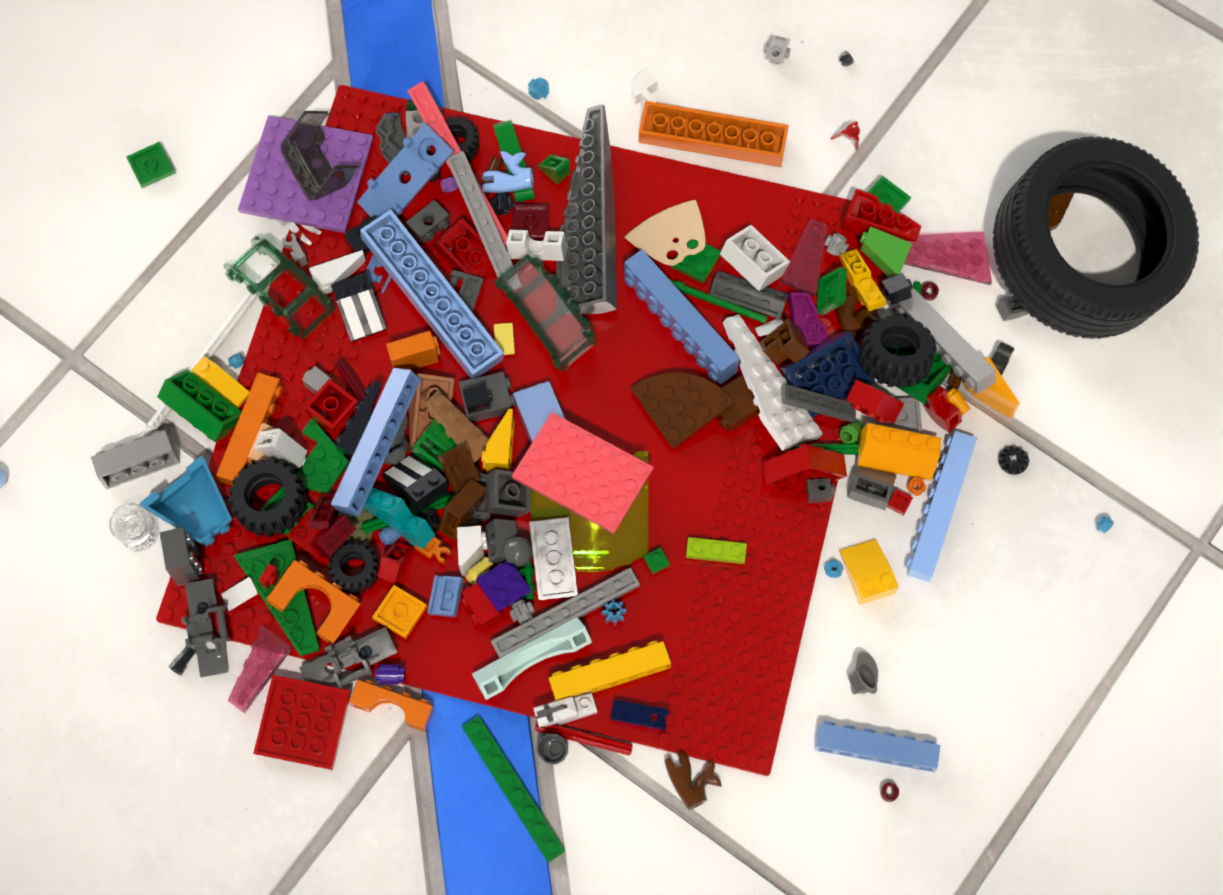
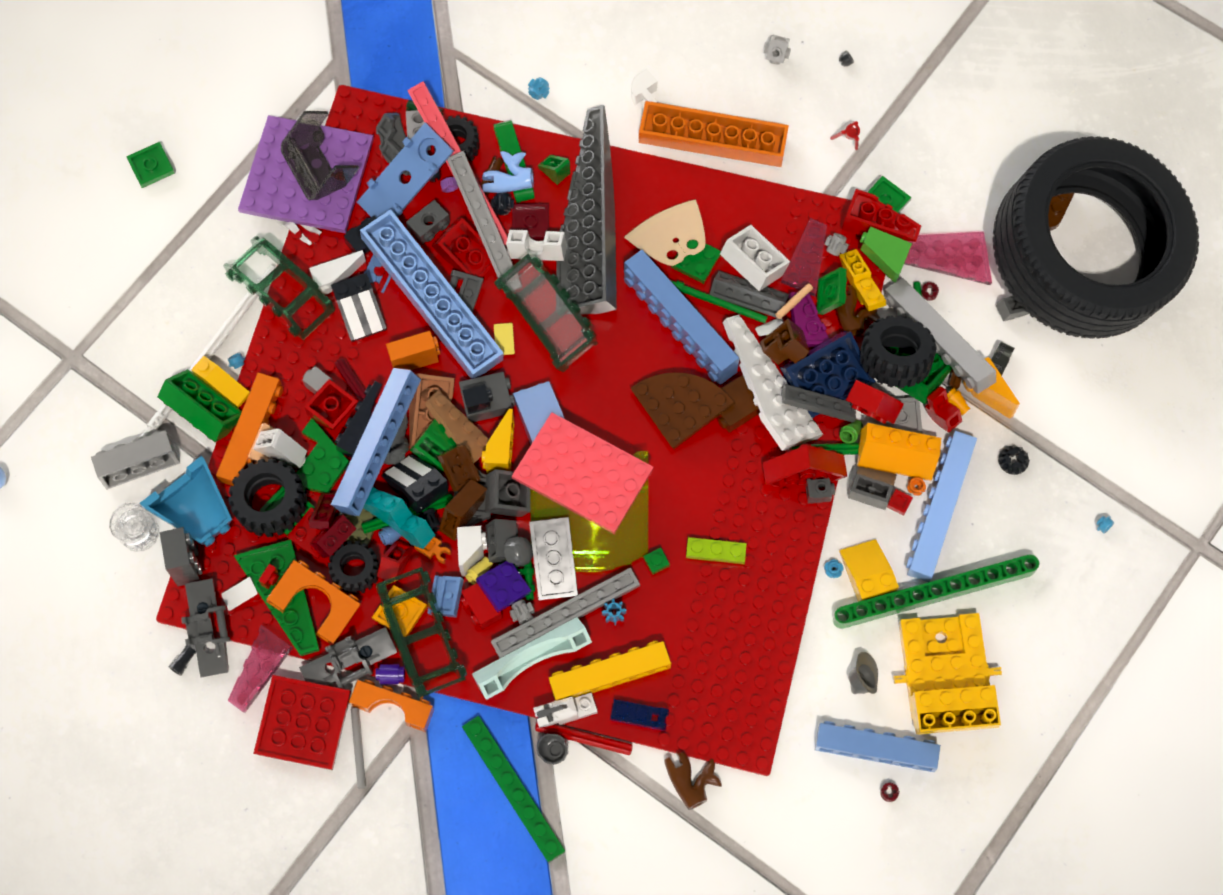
(297, 253): light grey plate -> none
(358, 748): none -> light grey bar
(402, 642): none -> clear green windscreen
(794, 301): none -> light nougat piece
(897, 289): black brick -> none
(929, 597): none -> green beam
(948, 679): none -> yellow piece

